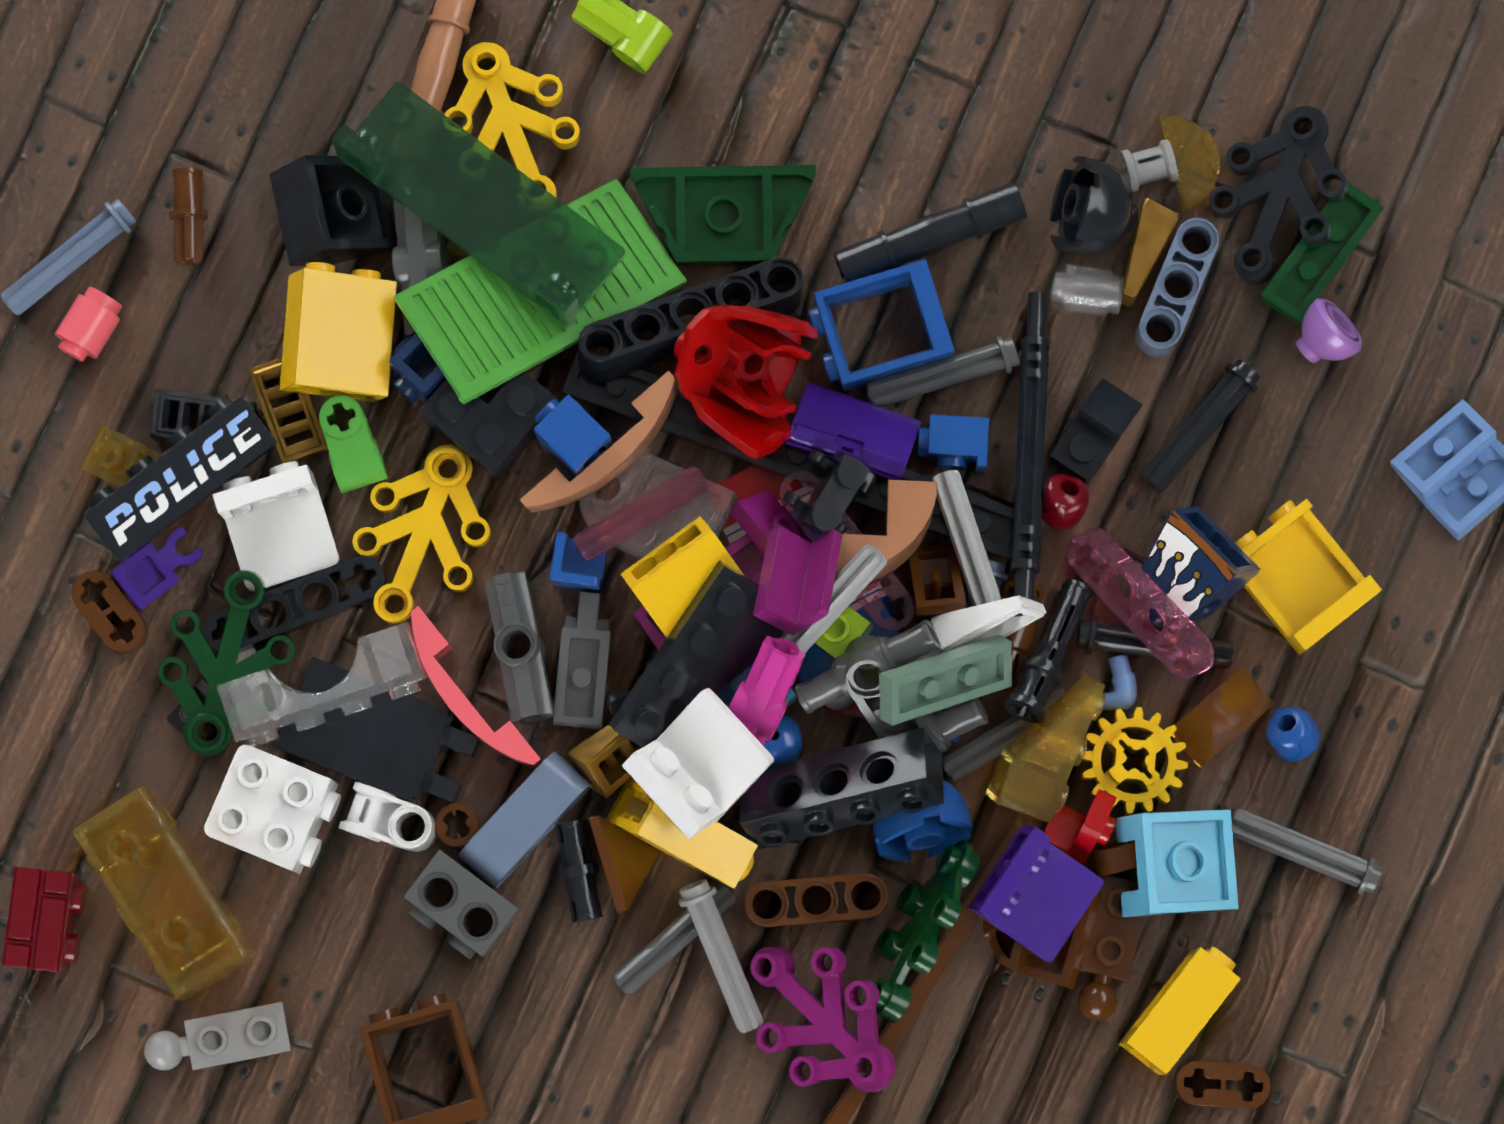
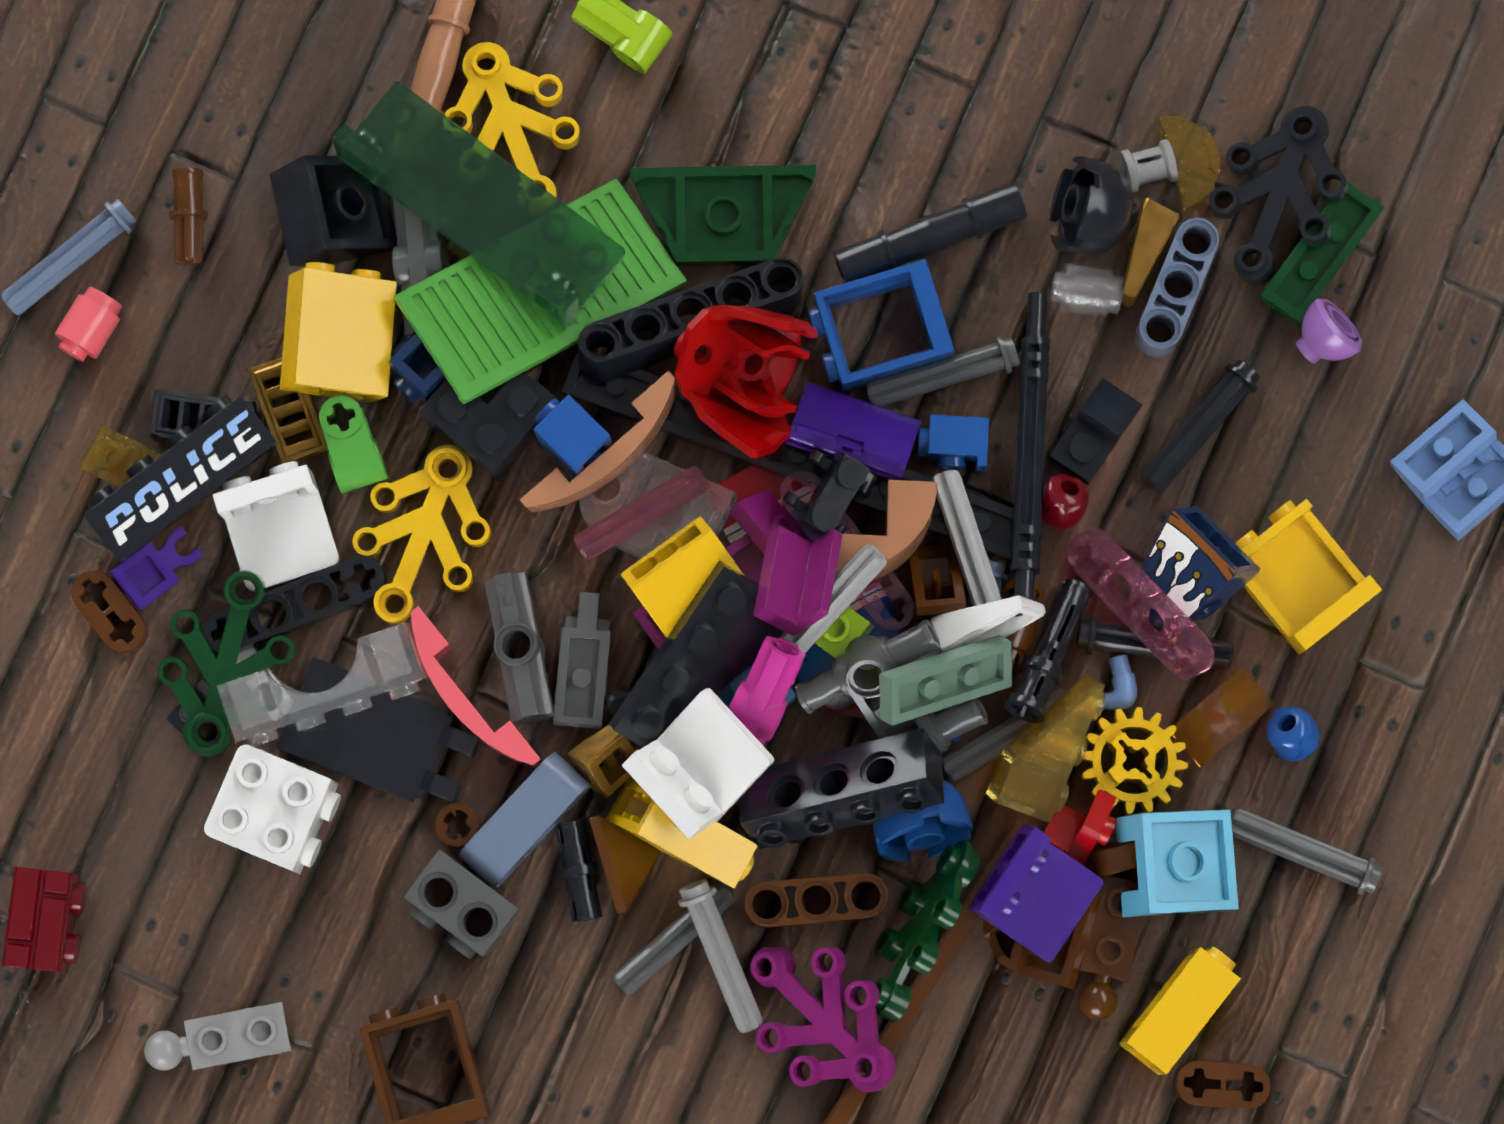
(164, 893): clear yellow piece -> none
(380, 818): white piece -> none
(572, 570): blue panel -> none
(788, 745): blue piece -> none

